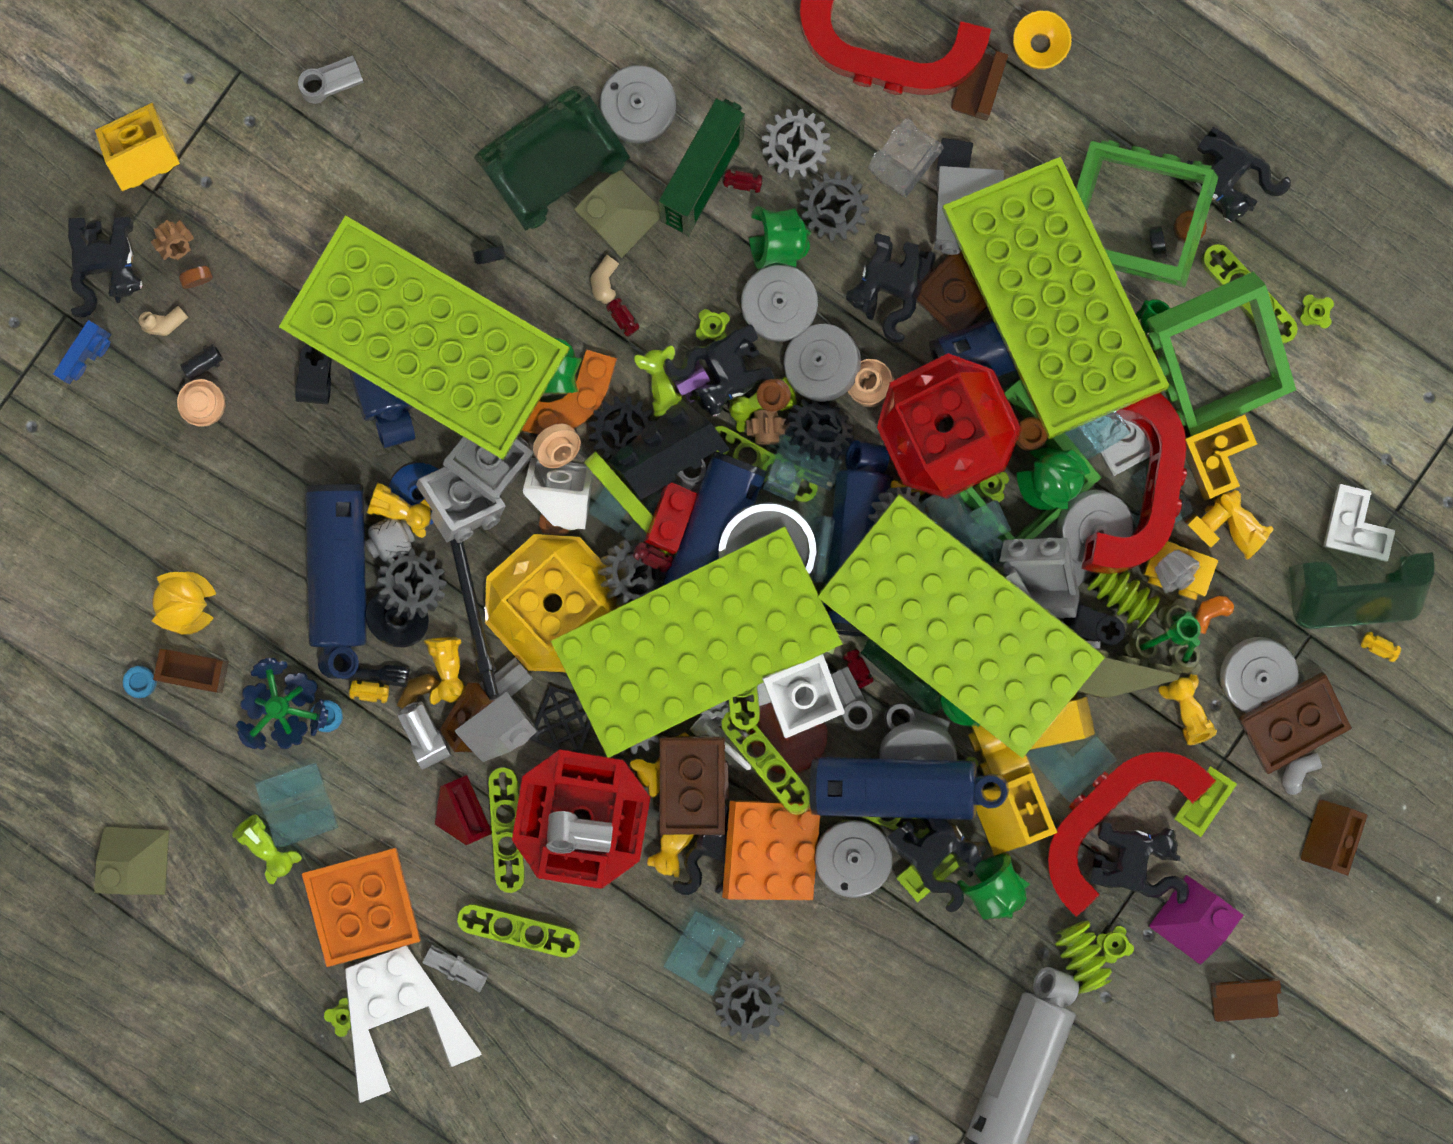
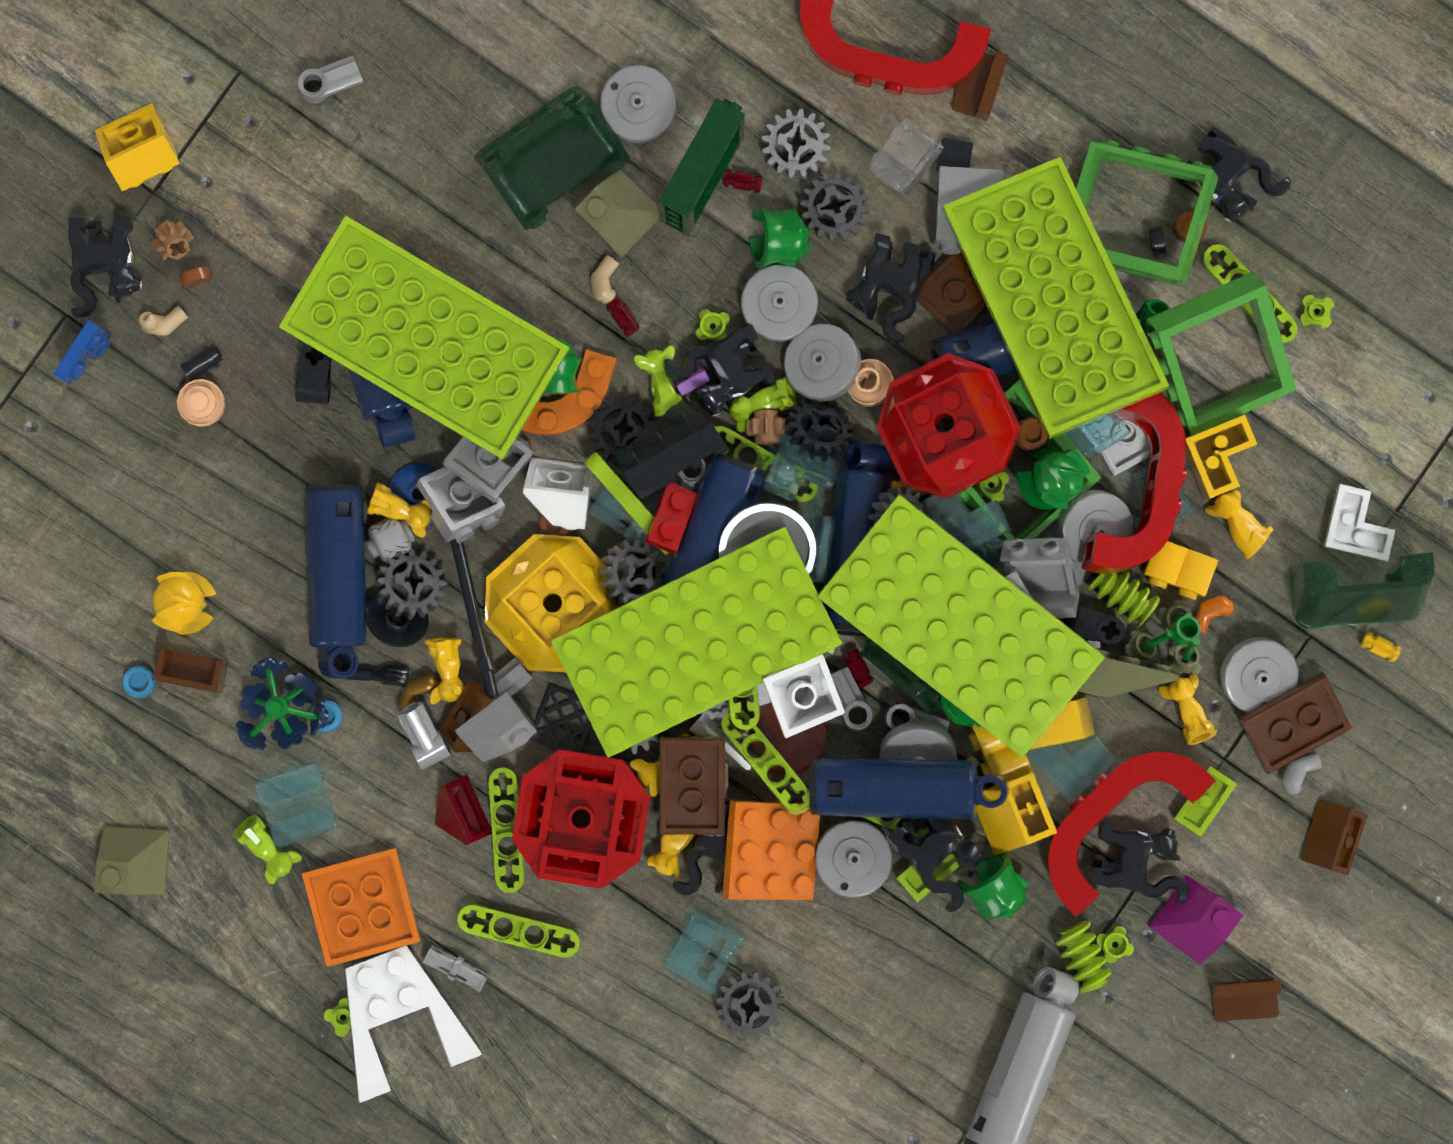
(369, 691): yellow piece -> none
(489, 255): black tile -> none
(556, 445): light nougat plate -> none
(568, 833): light grey piece -> none
(653, 557): dark red piece -> none
(773, 394): dark orange tile -> none
(1047, 25): yellow piece -> none
(1176, 571): light grey piece -> none
(1208, 524): yellow tile -> none

